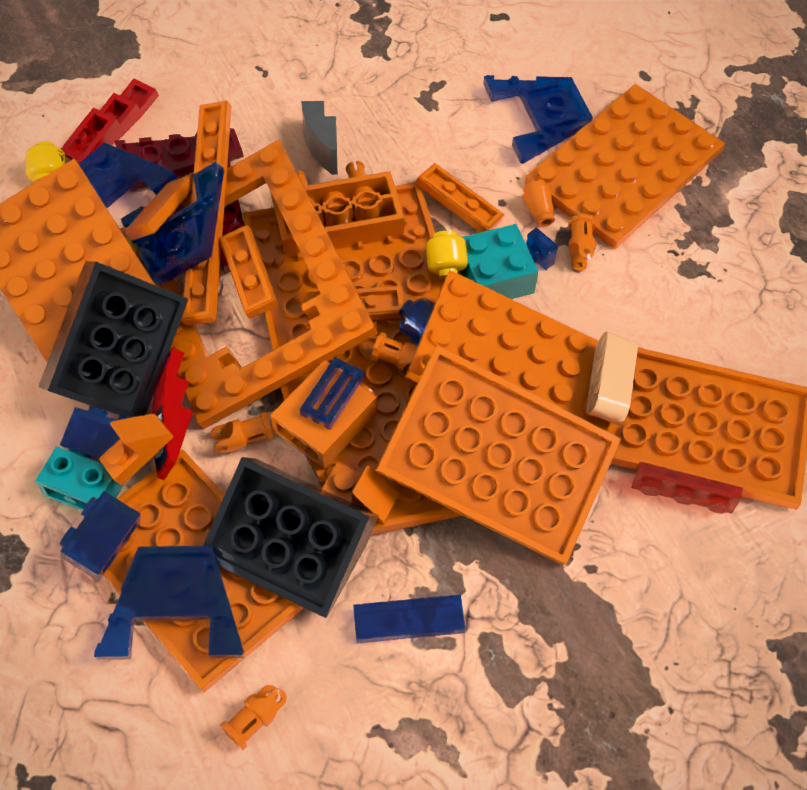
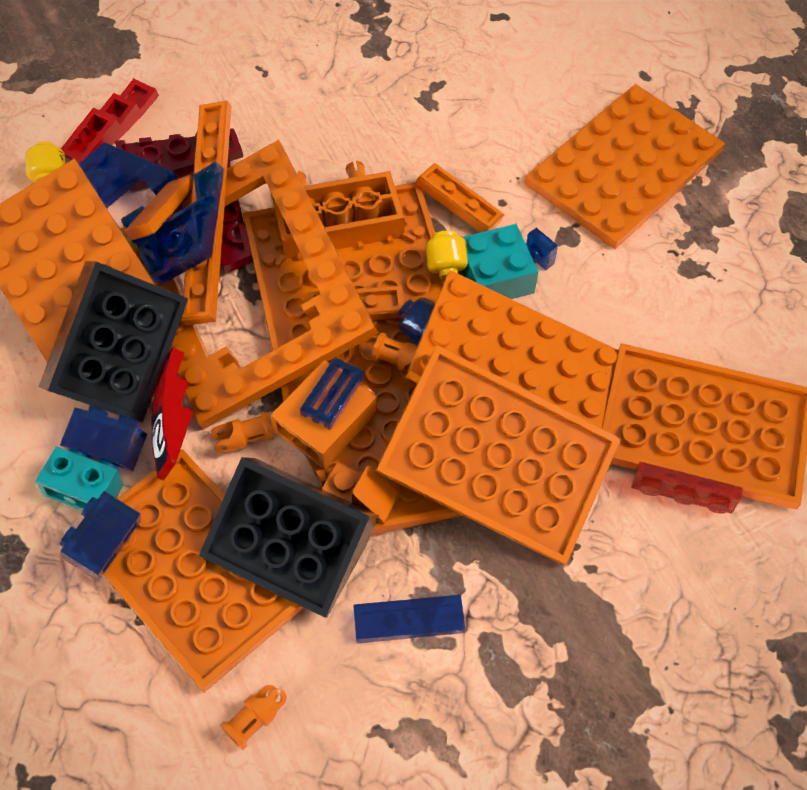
(138, 442): orange slope -> none
(172, 586): clear blue wing -> none
(248, 272): orange tile -> none
(320, 134): dark grey slope -> none
(539, 202): orange cone -> none
(552, 106): clear blue wing -> none
(582, 242): orange piece -> none
(612, 378): light nougat beam -> none

